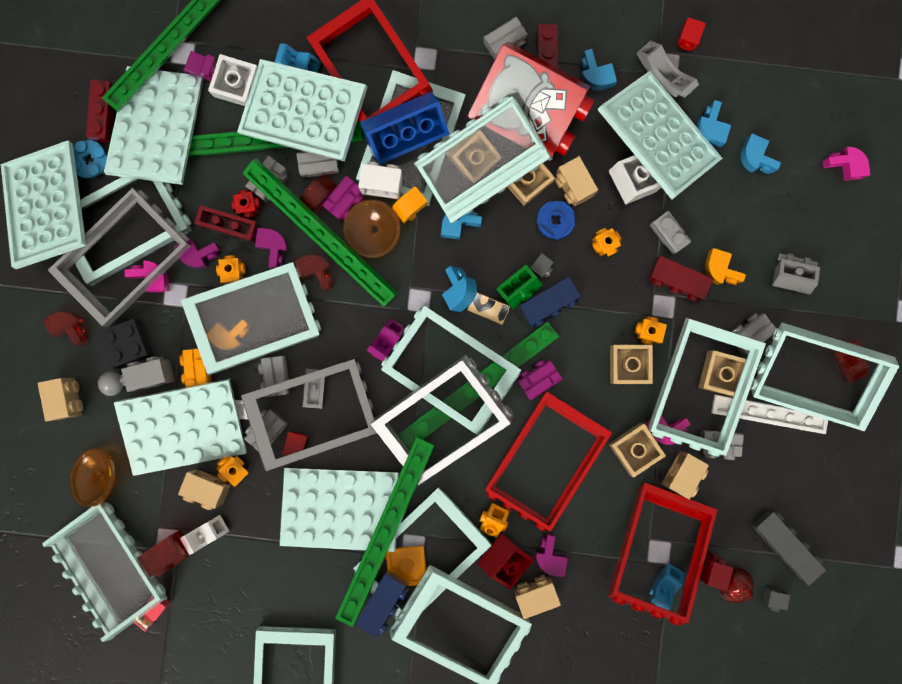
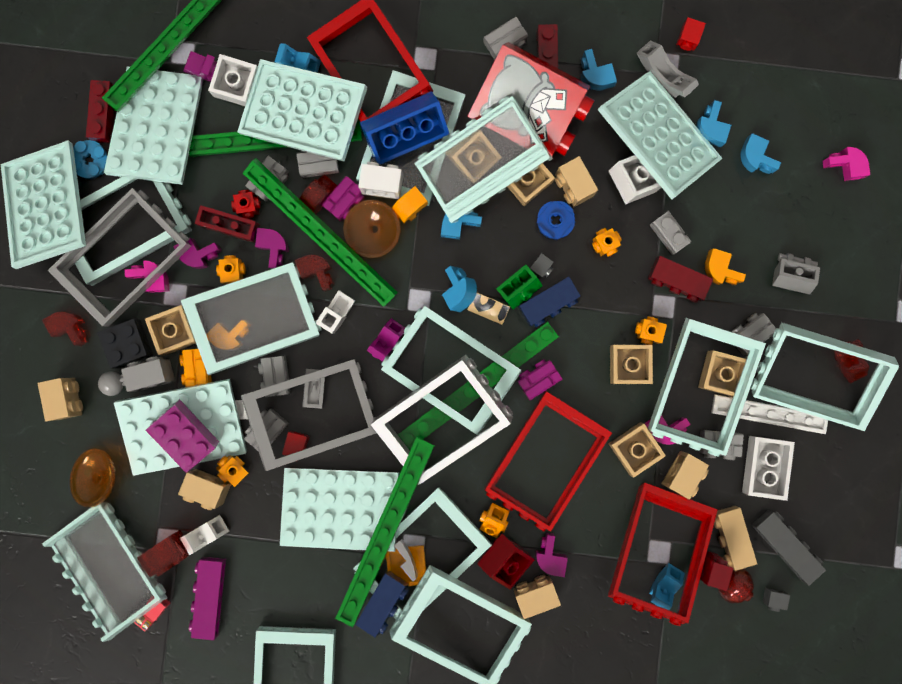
(170, 330): none -> tan brick
(182, 436): none -> magenta brick
(208, 598): none -> magenta brick
(336, 312): none -> white brick
(409, 565): none -> light grey slope
(734, 538): none -> tan brick
(768, 468): none -> white brick

